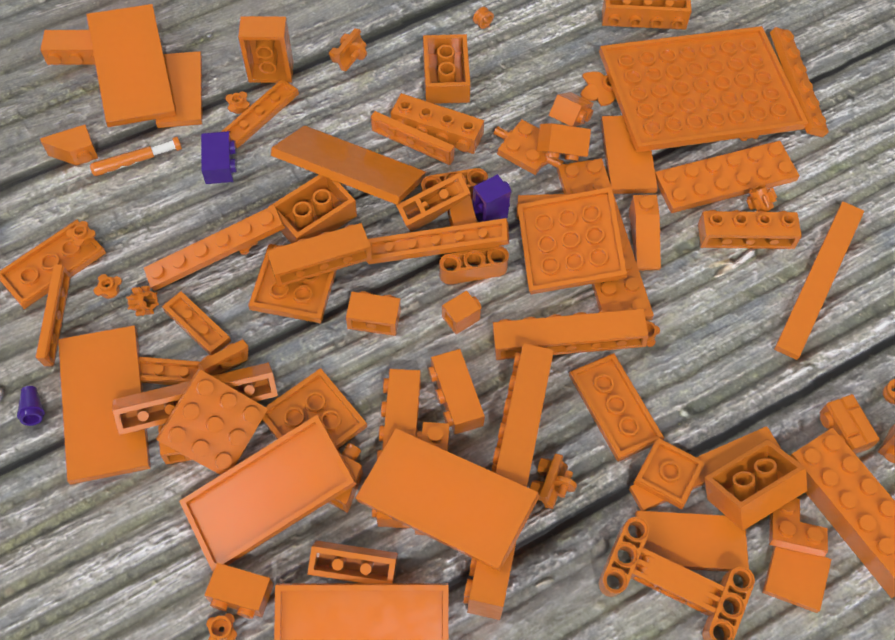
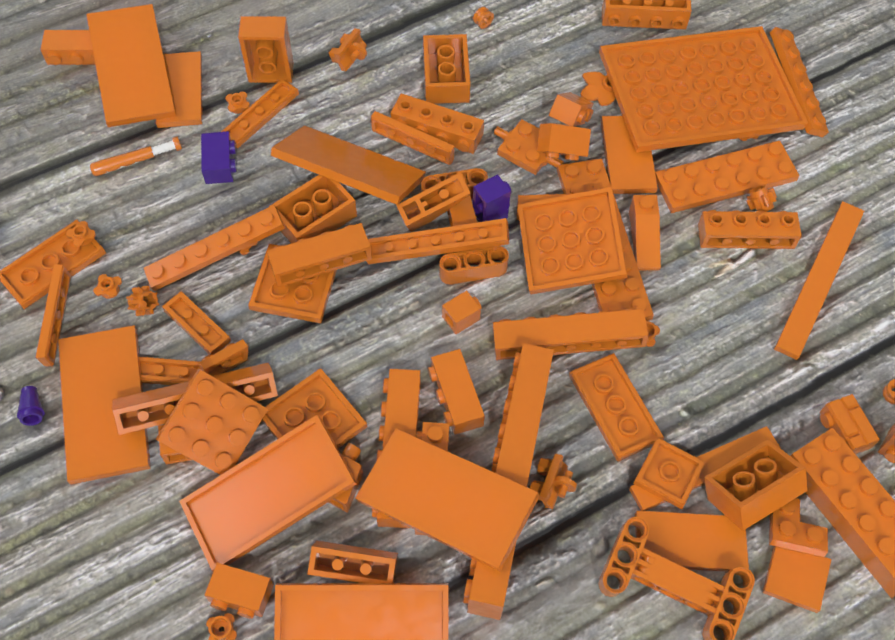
(71, 146): orange slope -> none
(373, 313): orange brick -> none

